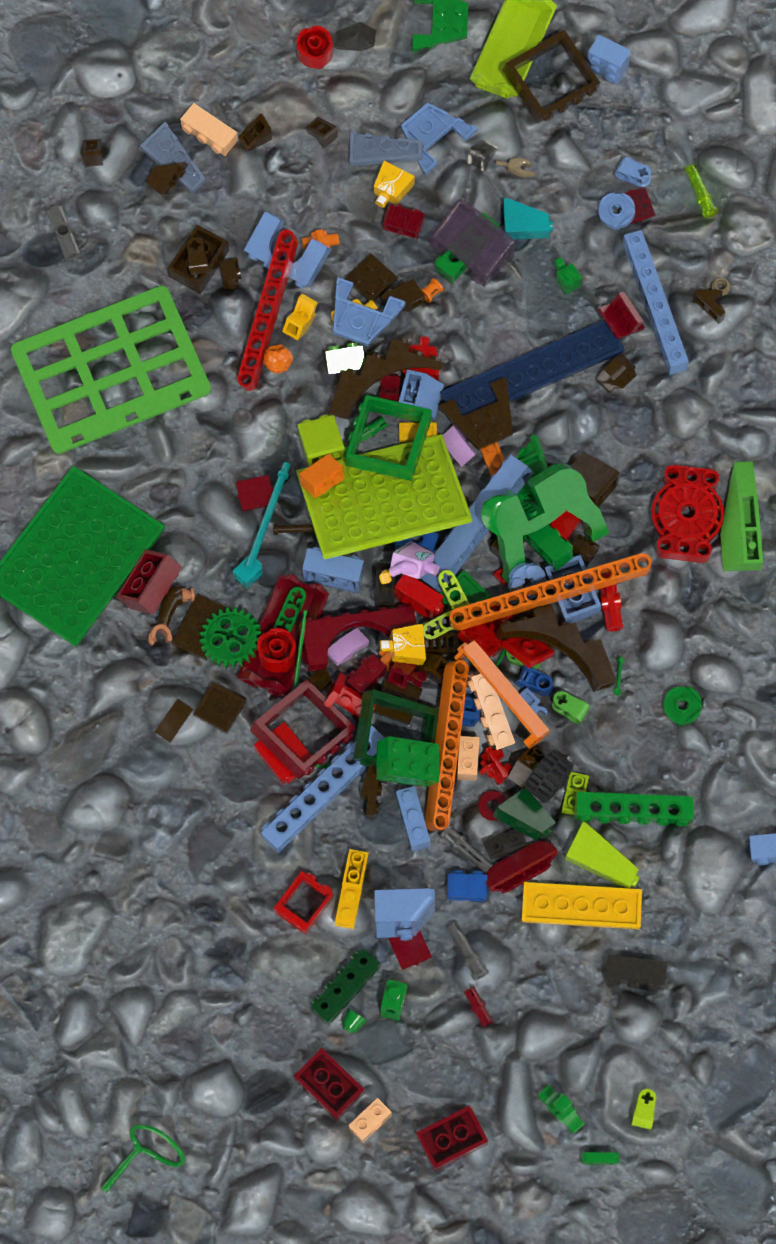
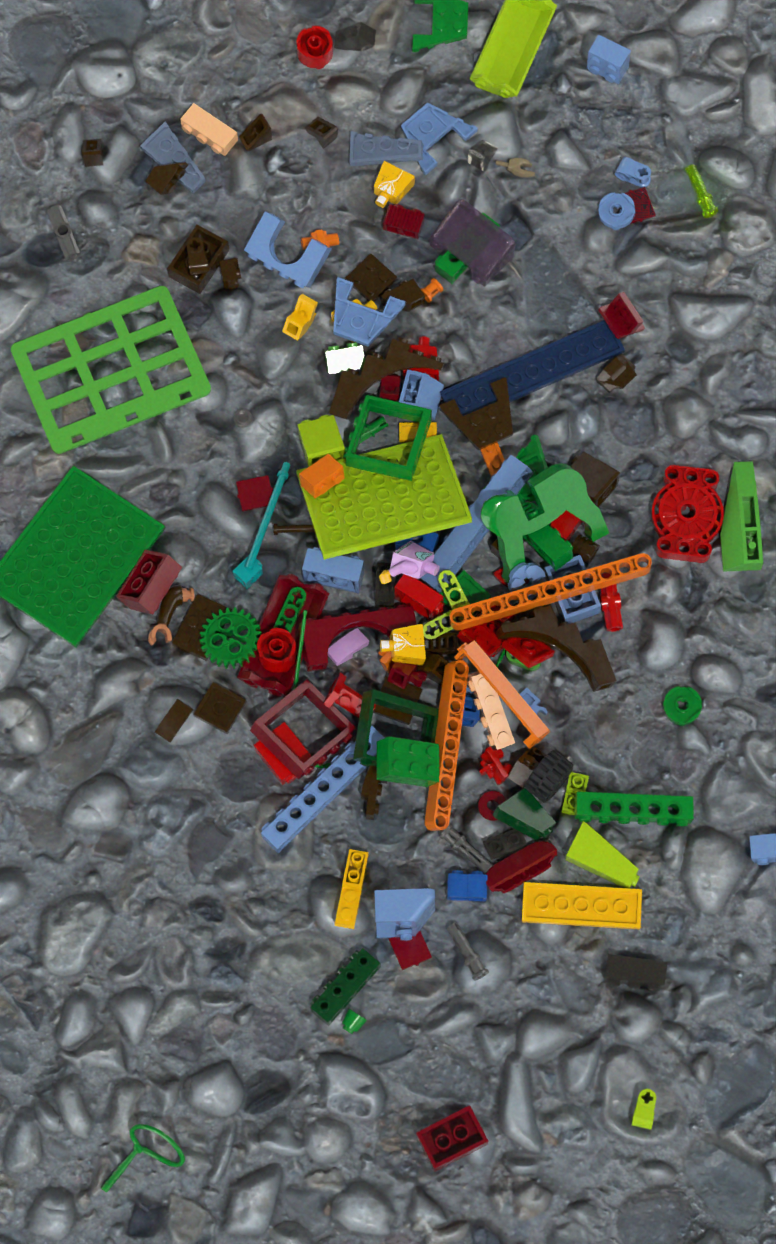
(267, 301): red beam -> none
(277, 358): orange piece -> none
(293, 919): red window -> none
(320, 679): dark brown tile -> none
(329, 1084): dark red brick -> none
(367, 675): dark red brick -> none
(370, 1120): light nougat brick -> none
(393, 1000): green torso -> none
(413, 818): medium blue brick -> none
(458, 446): lavender slope -> none
(468, 758): light nougat brick -> none
(478, 1007): dark red pin -> none
(525, 93): dark brown window -> none
(525, 222): teal slope -> none
(532, 679): blue piece -> none
(561, 1108): green piece -> none
(567, 276): green brick -> none
(572, 707): bright green piece -> none
(600, 1158): green beam -> none
(617, 691): green hinge -> none
(655, 302): medium blue brick -> none
(707, 301): dark brown slope -> none
(721, 282): dark tan plate -> none

